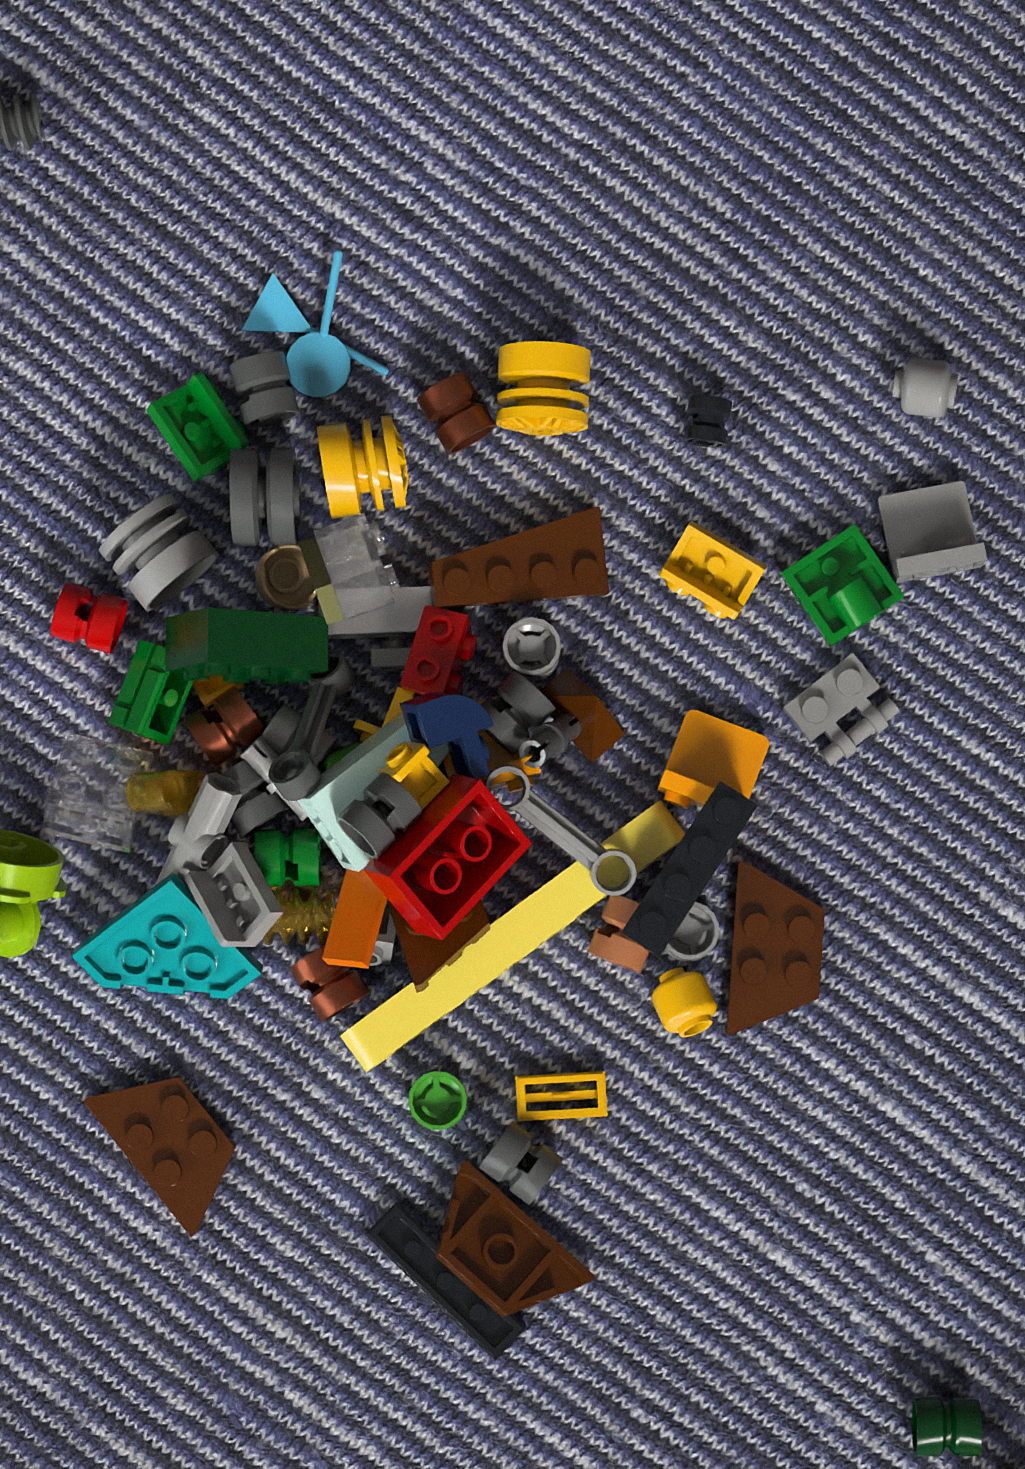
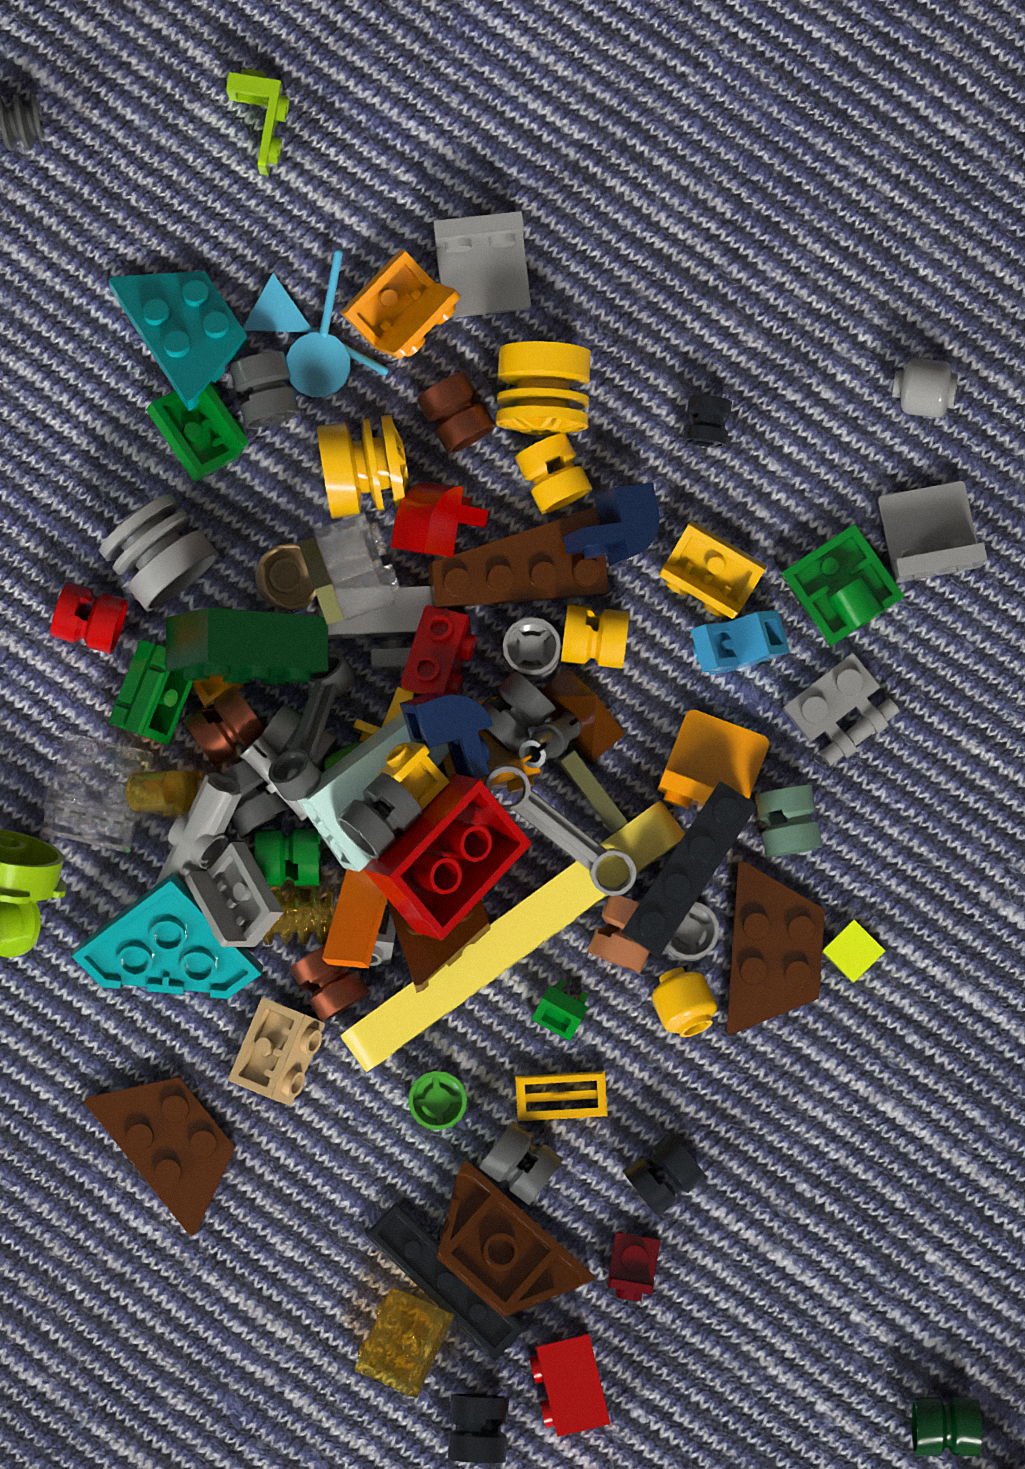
(182, 326): none -> teal wing
(254, 88): none -> lime bracket
(268, 496): dark grey wheel -> none
(277, 1052): none -> tan bracket
(400, 307): none -> light orange bracket
(403, 1342): none -> clear yellow bracket
(430, 518): none -> red brick
(478, 1428): none -> black wheel
(484, 263): none -> light grey bracket
(560, 487): none -> yellow wheel
(560, 1011): none -> green tile
(571, 1385): none -> red brick
(593, 792): none -> olive tile
(595, 636): none -> yellow wheel
(626, 527): none -> dark blue brick
(633, 1266): none -> dark red bracket
(676, 1163): none -> black wheel
(739, 642): none -> dark azure brick
(788, 821): none -> sand green wheel
(853, 951): none -> neon yellow tile

